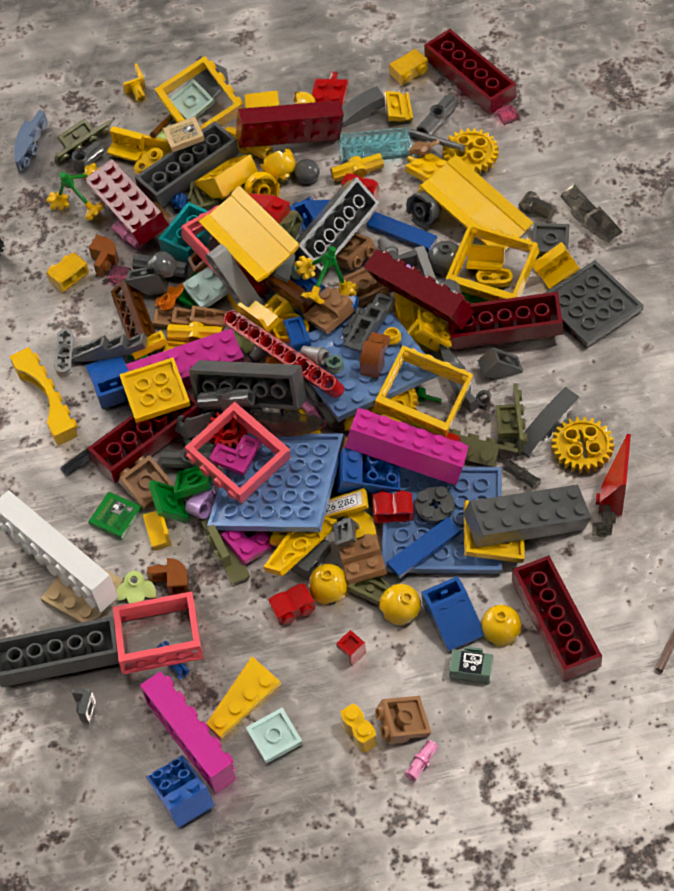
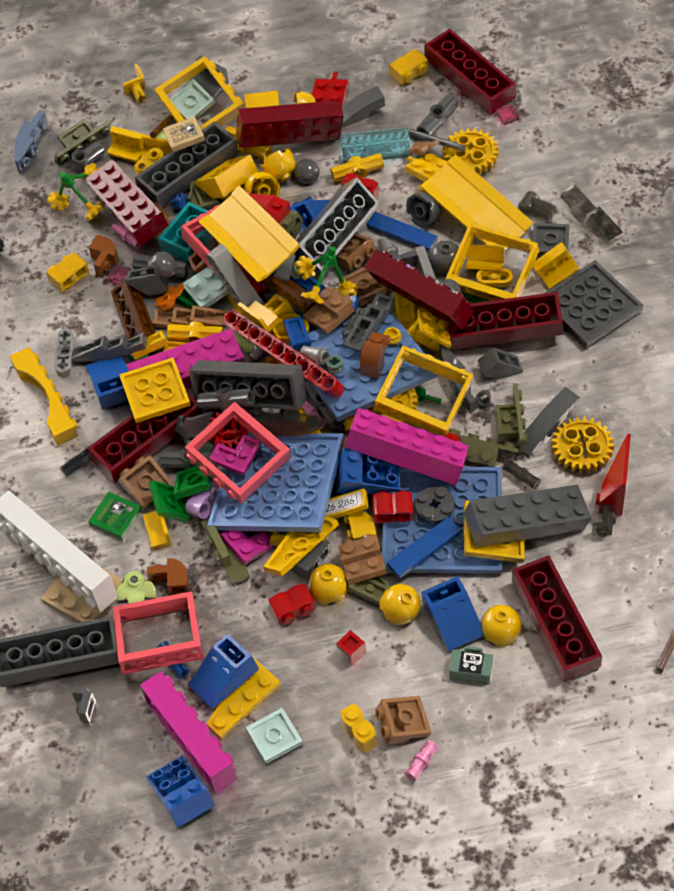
(222, 671): none -> blue slope
(345, 532): dark grey bracket -> none
(398, 106): yellow plate -> none

